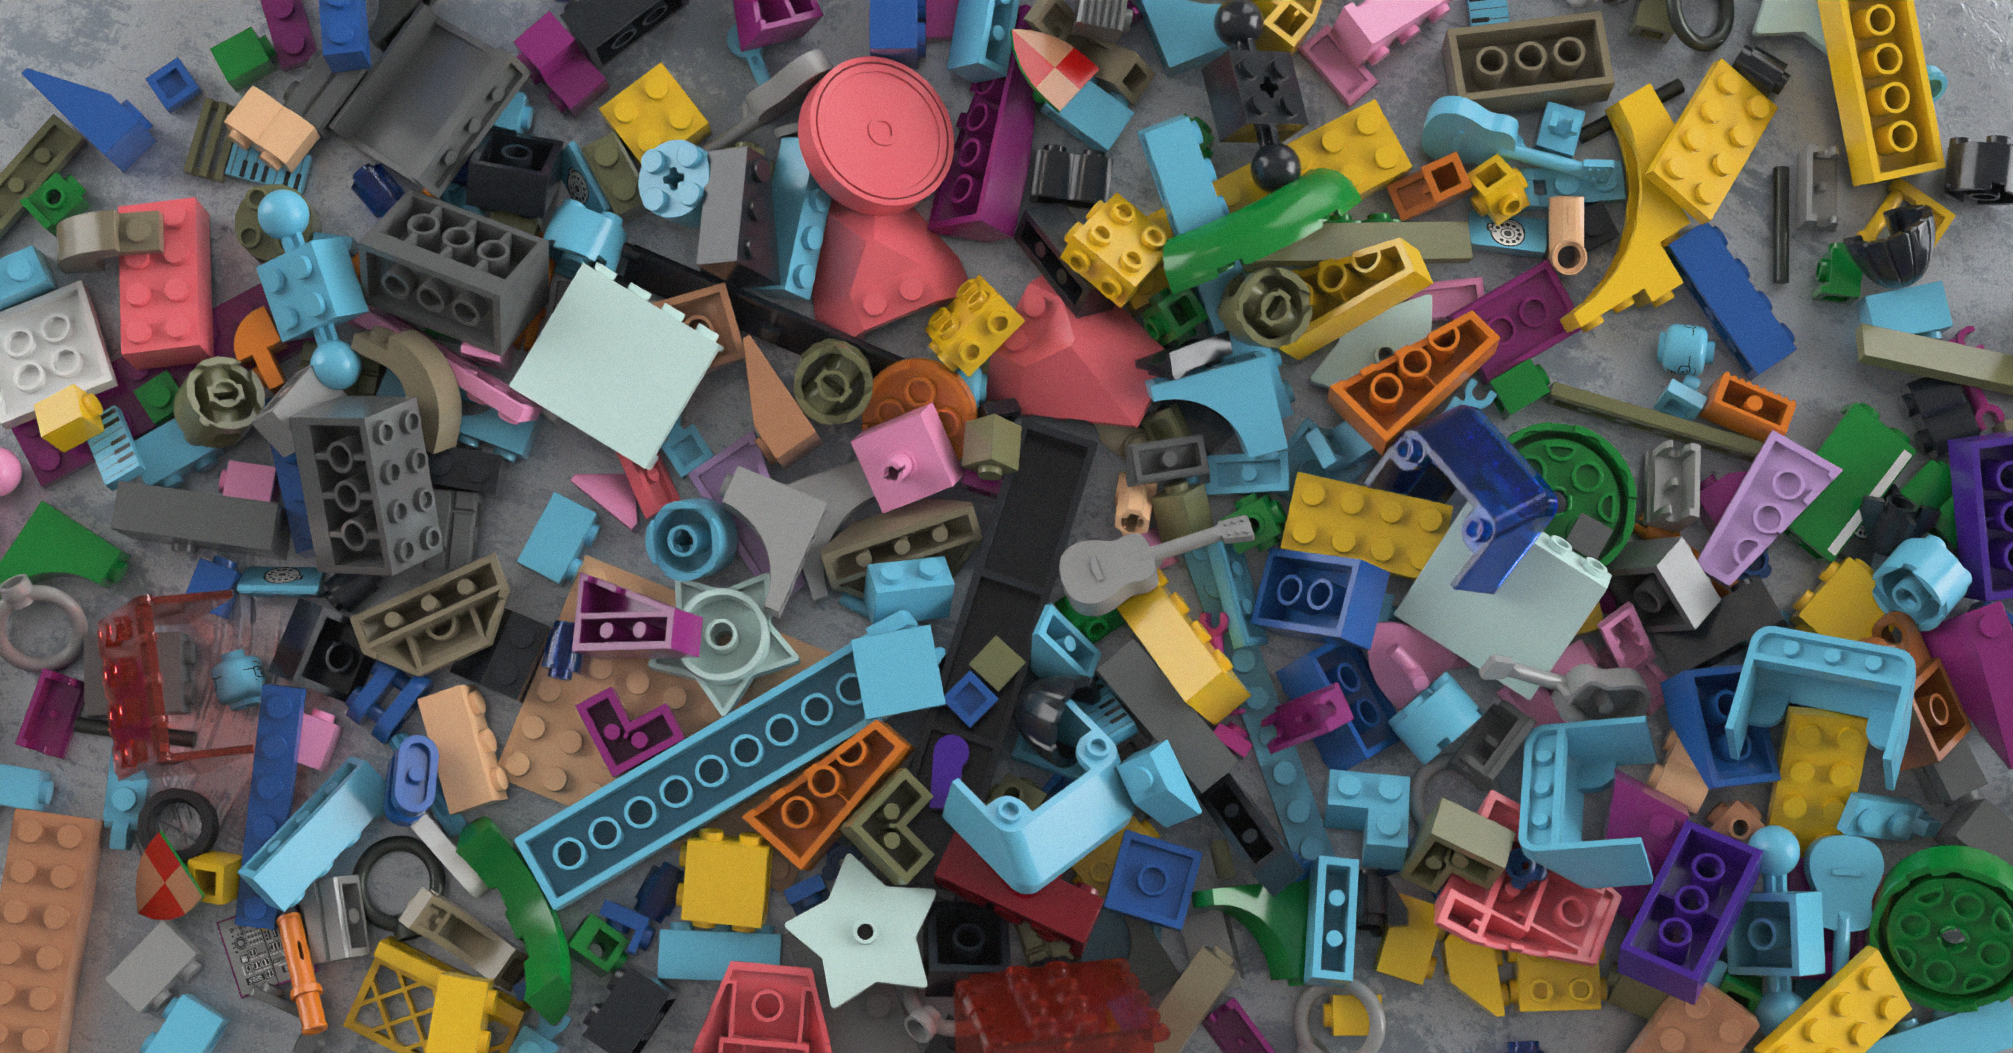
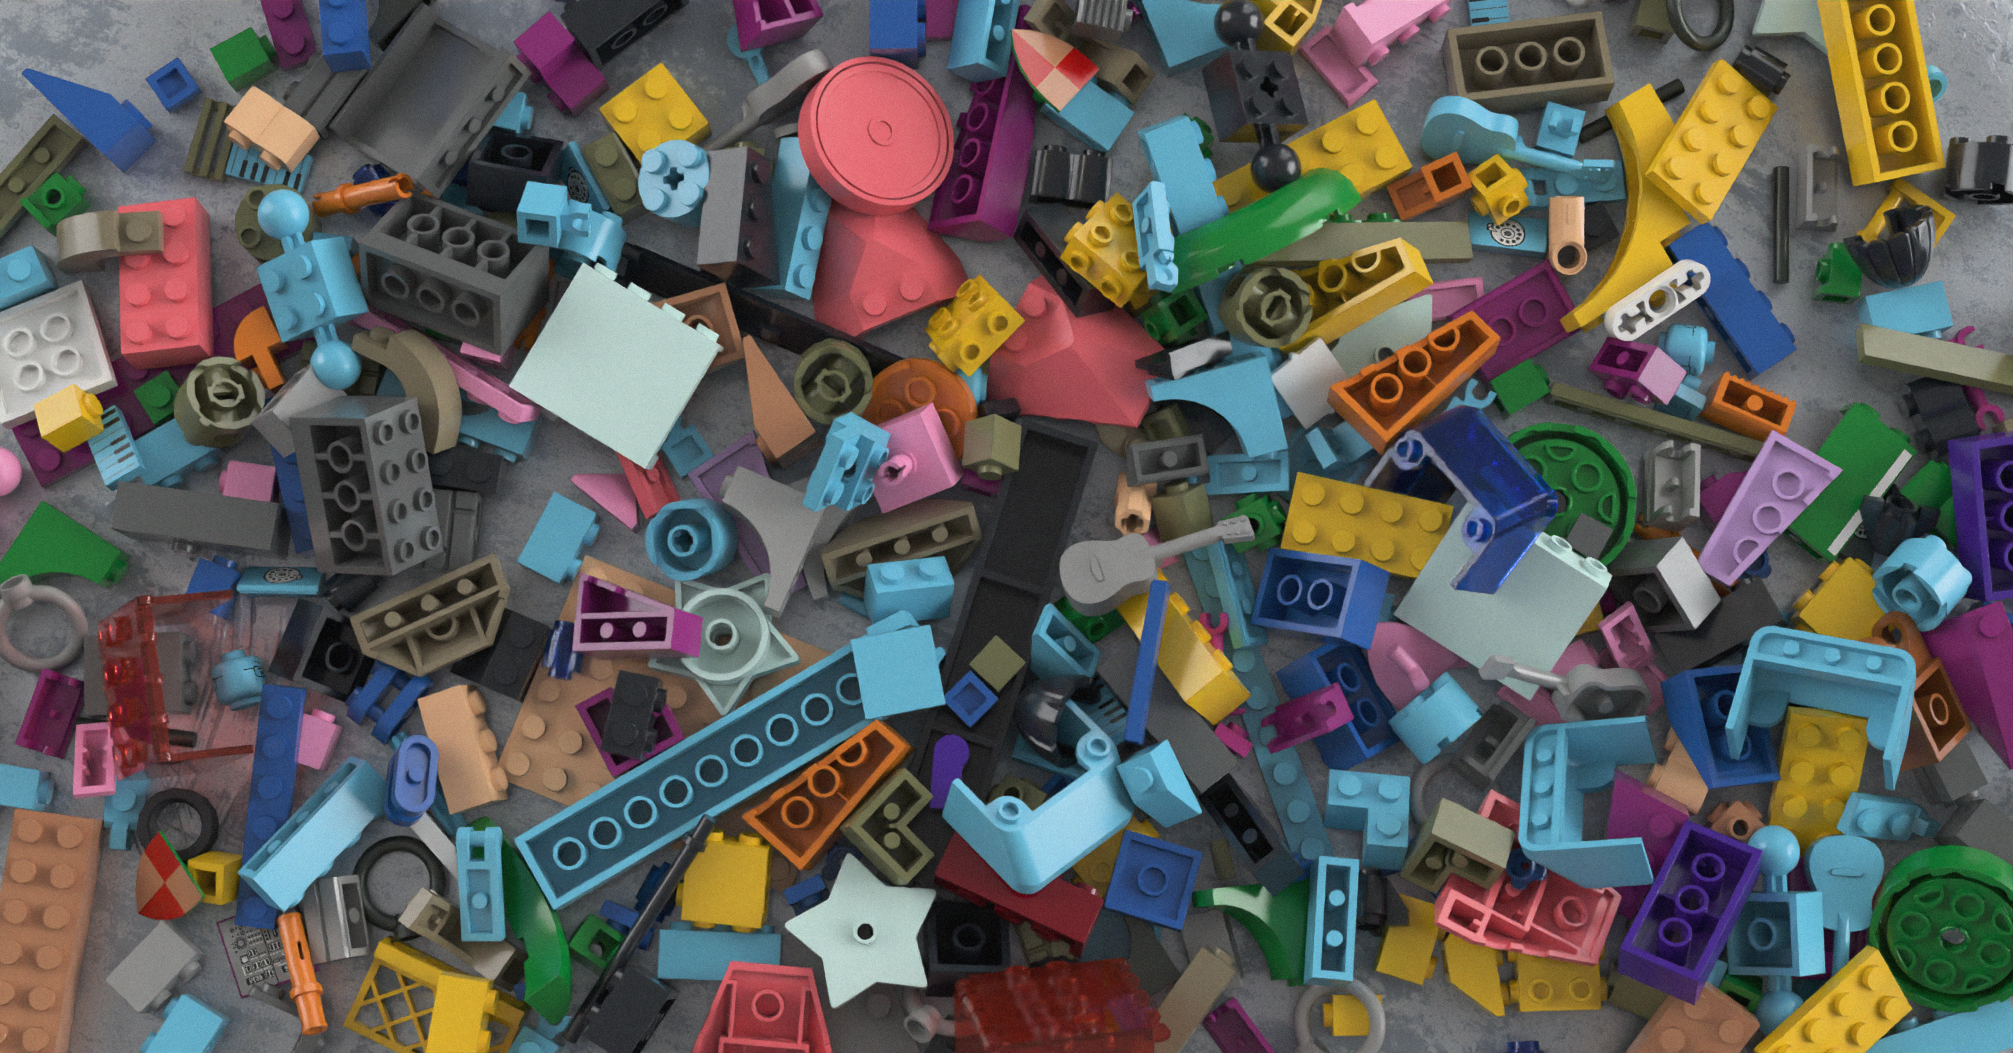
(93, 761): none -> bright pink slope
(351, 198): none -> orange pin
(480, 884): none -> medium azure plate
(546, 213): none -> medium azure brick
(633, 716): none -> black brick
(694, 843): none -> black bar
(833, 480): none -> medium azure brick
(1147, 662): none -> blue tile
(1154, 237): none -> medium azure hinge
(1306, 380): none -> white piece
(1637, 371): none -> magenta brick
(1675, 275): none -> white beam

